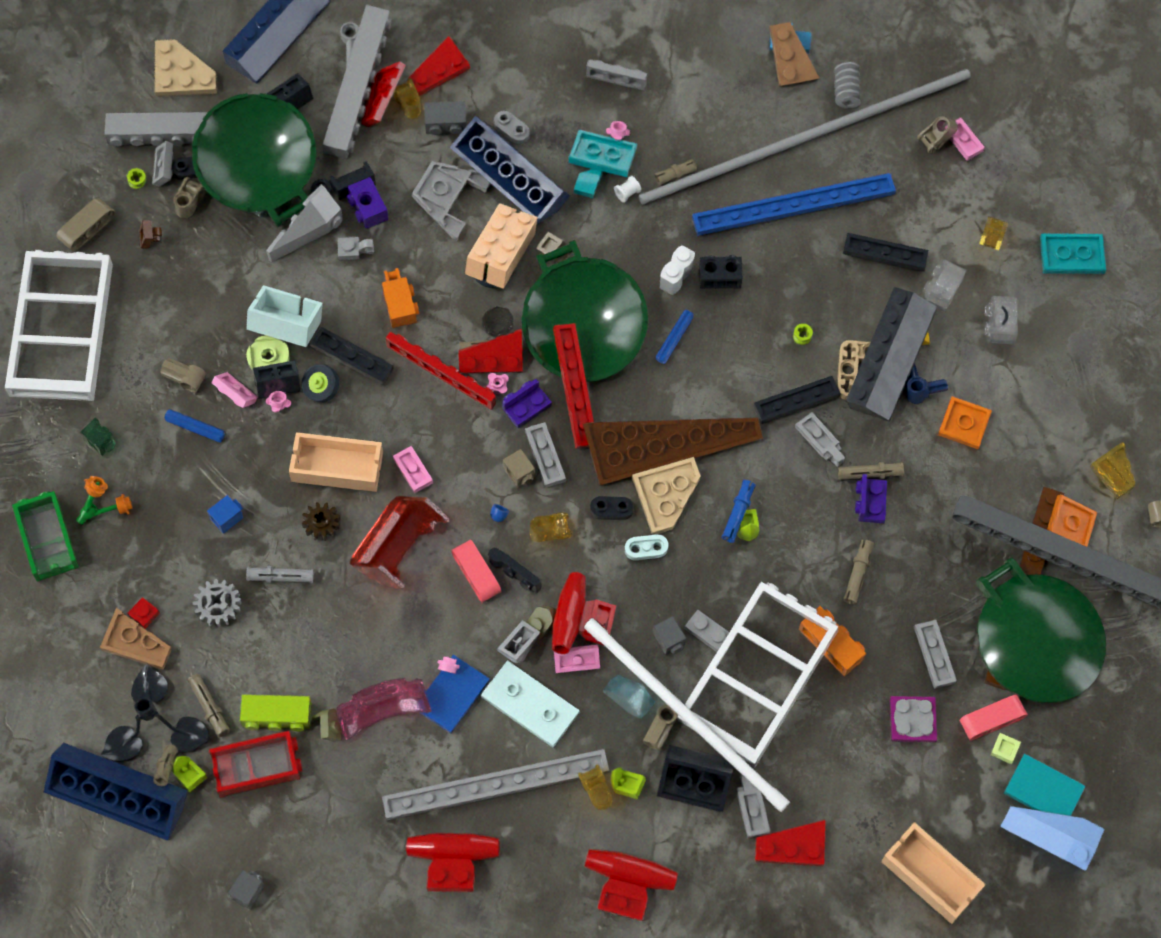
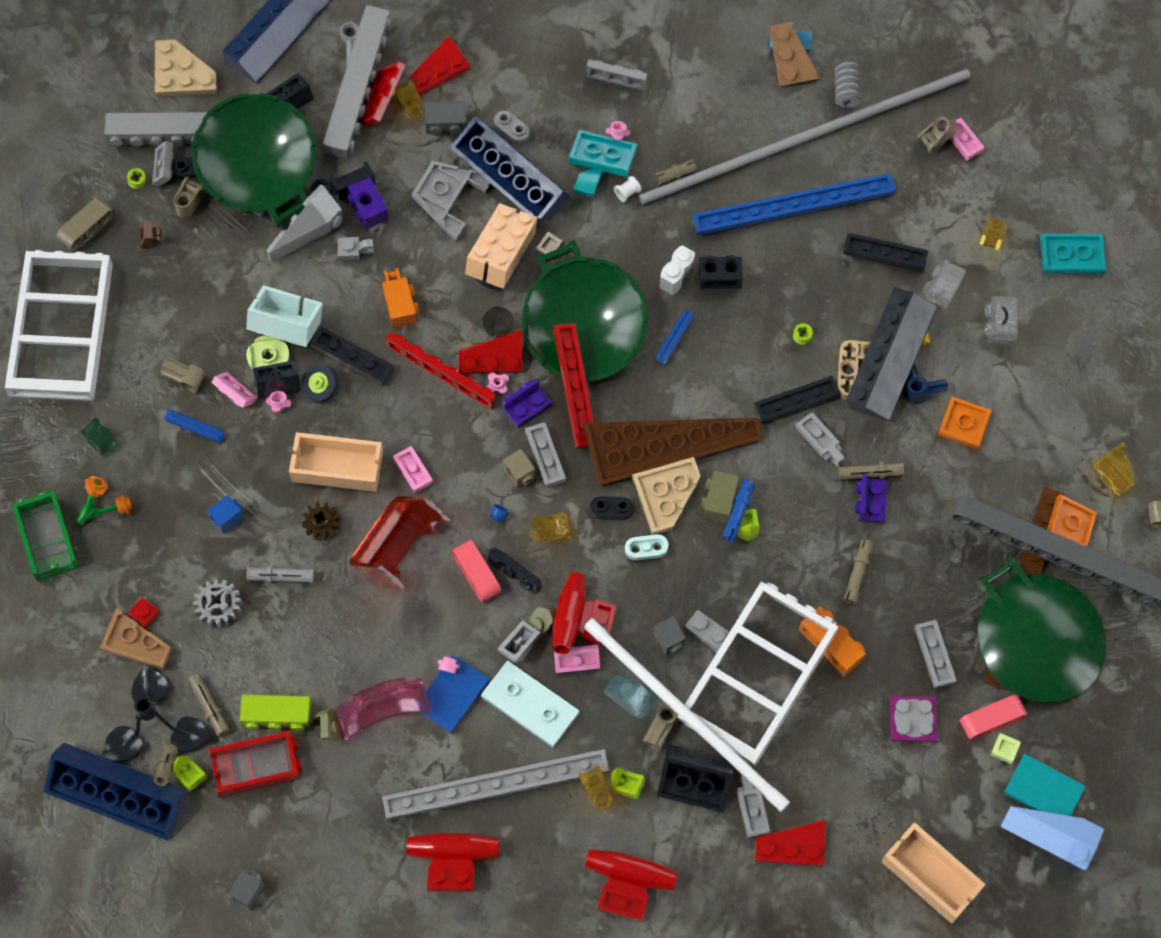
(720, 496): none -> olive brick

